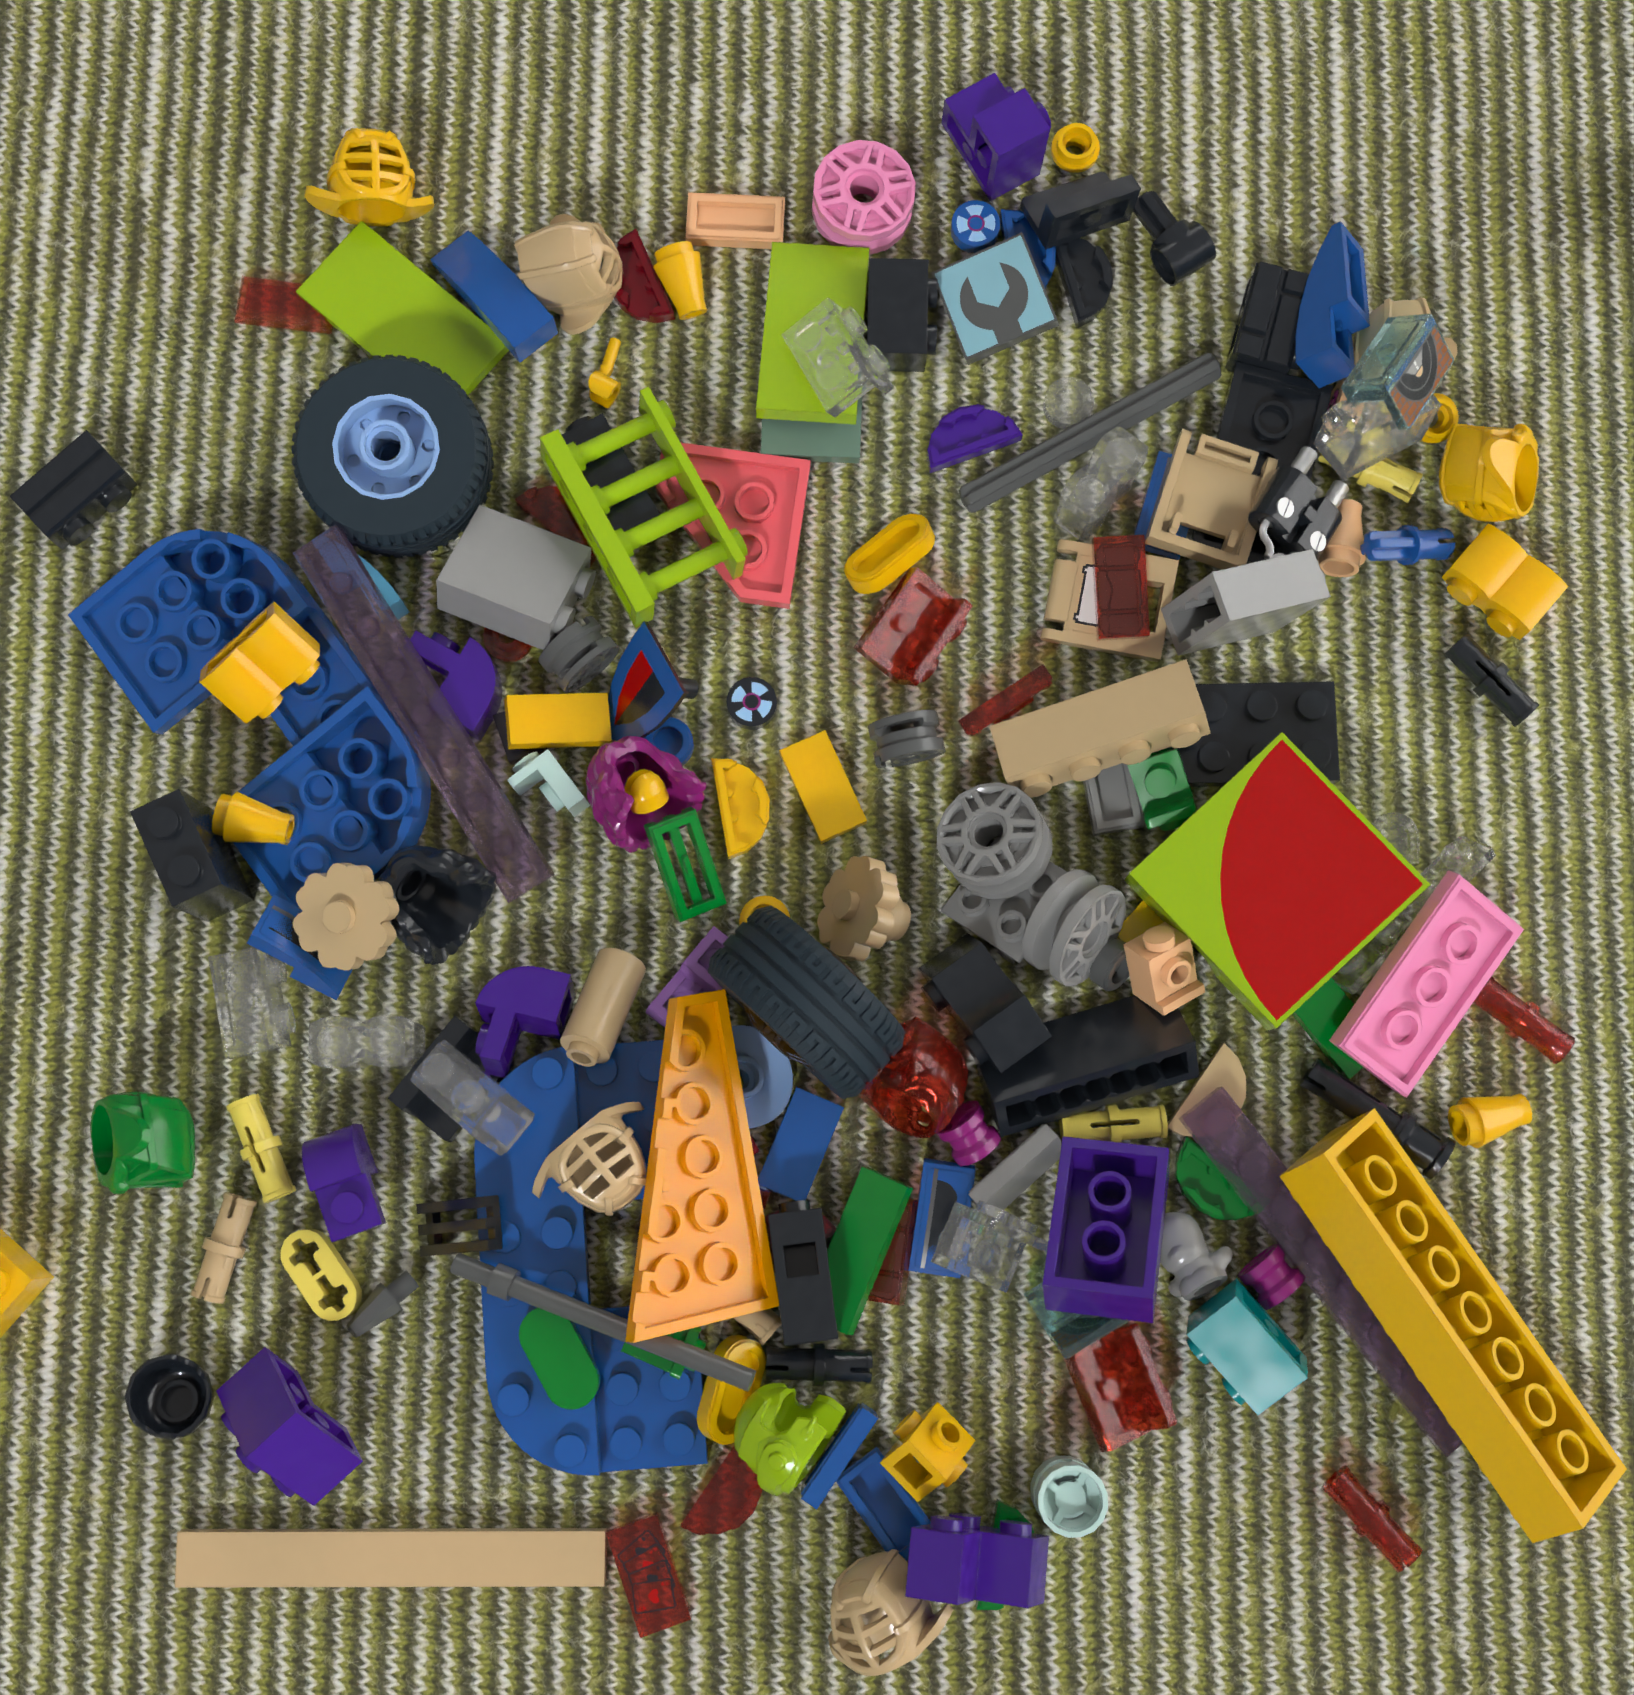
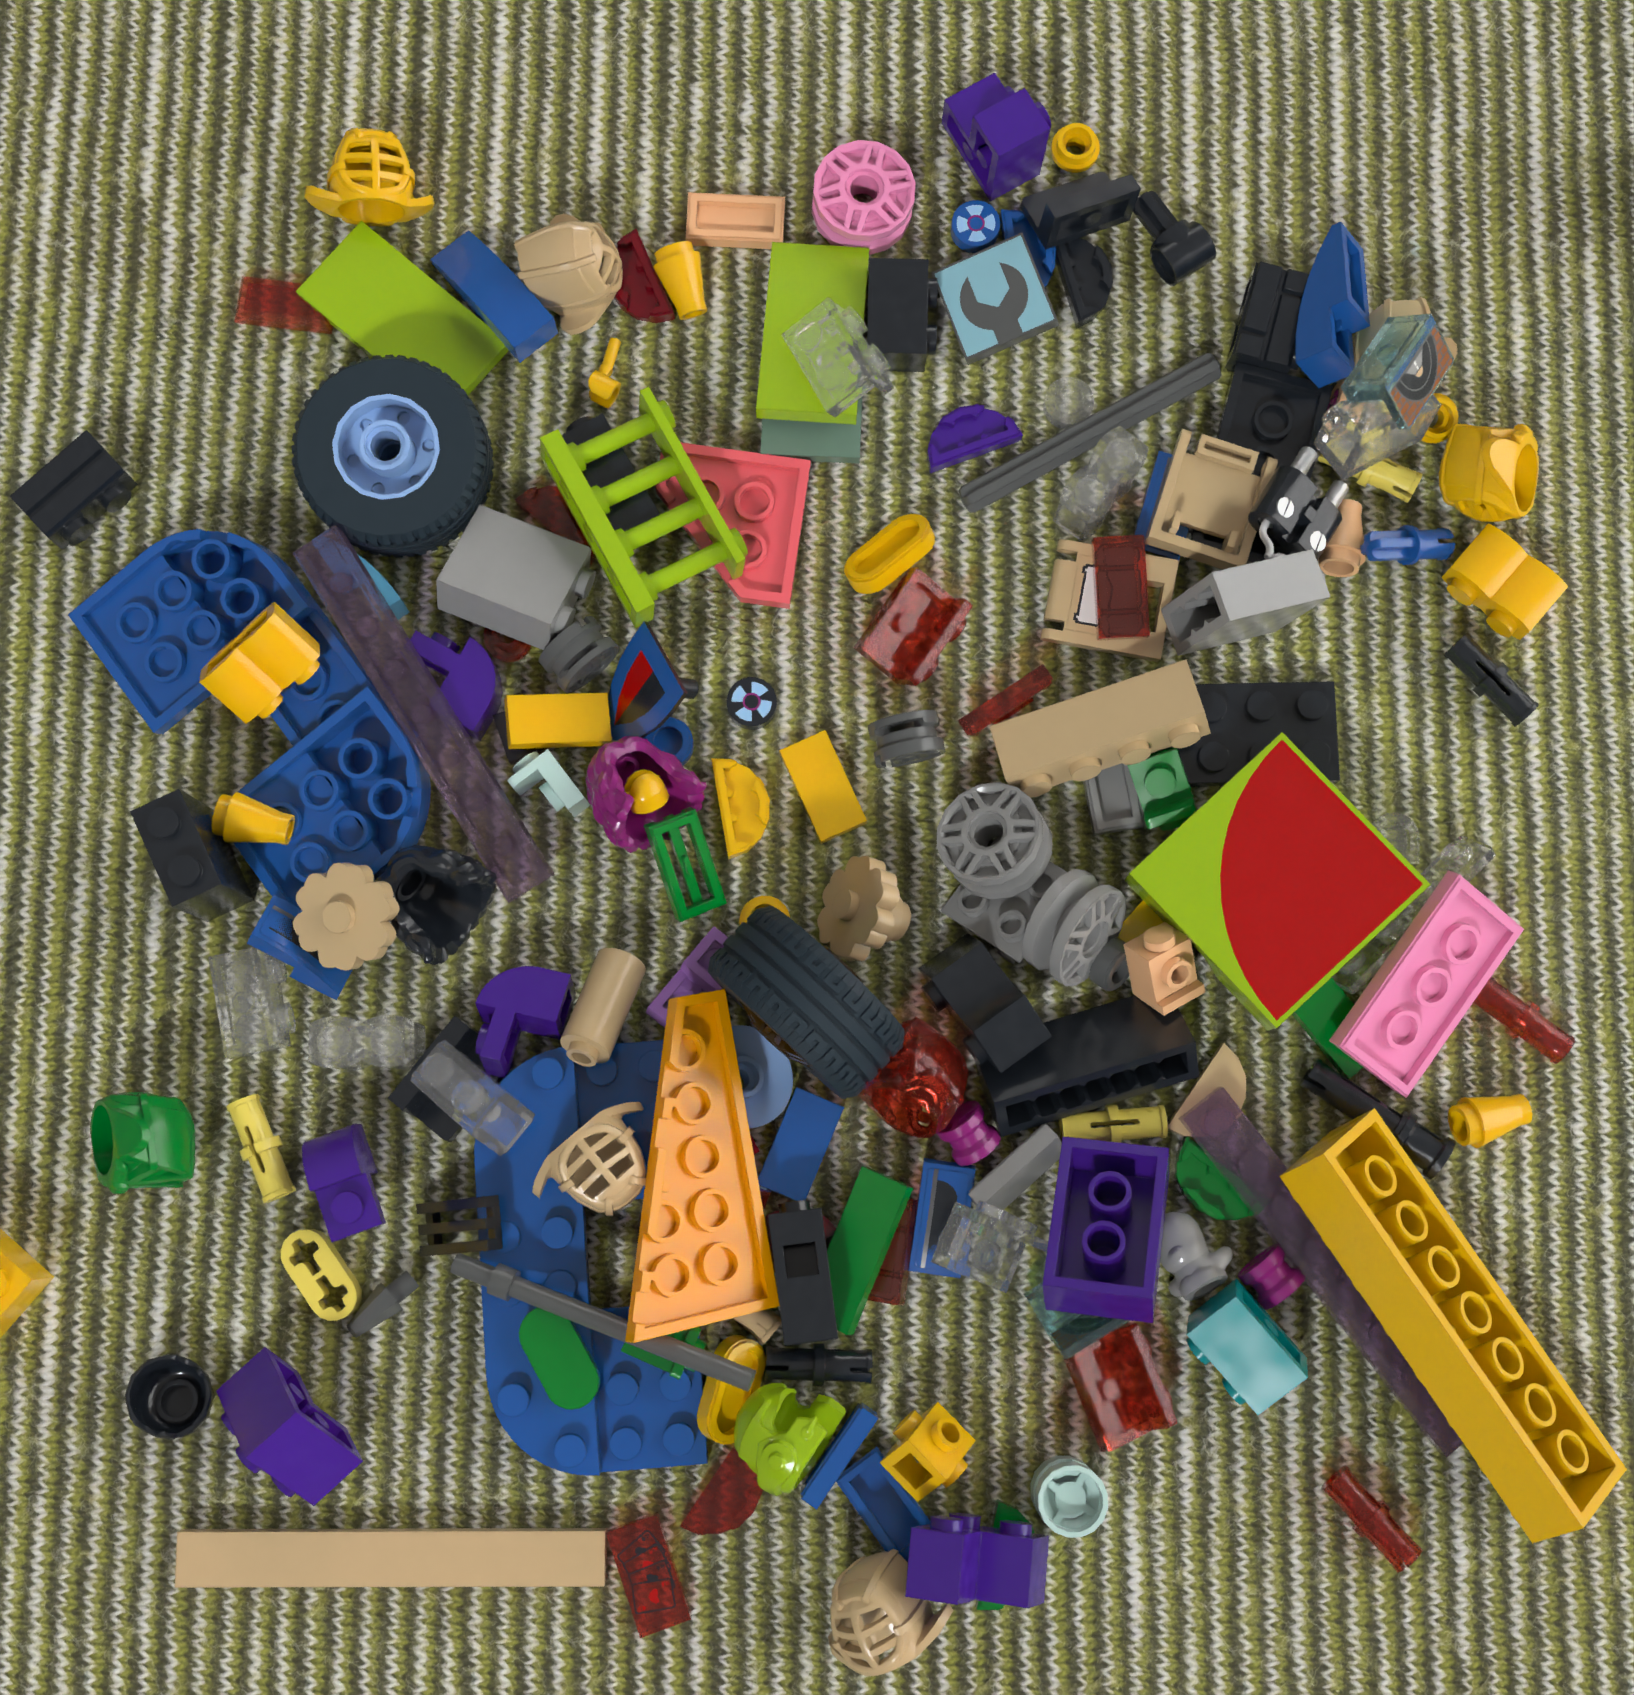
(223, 1248): tan pin -> none

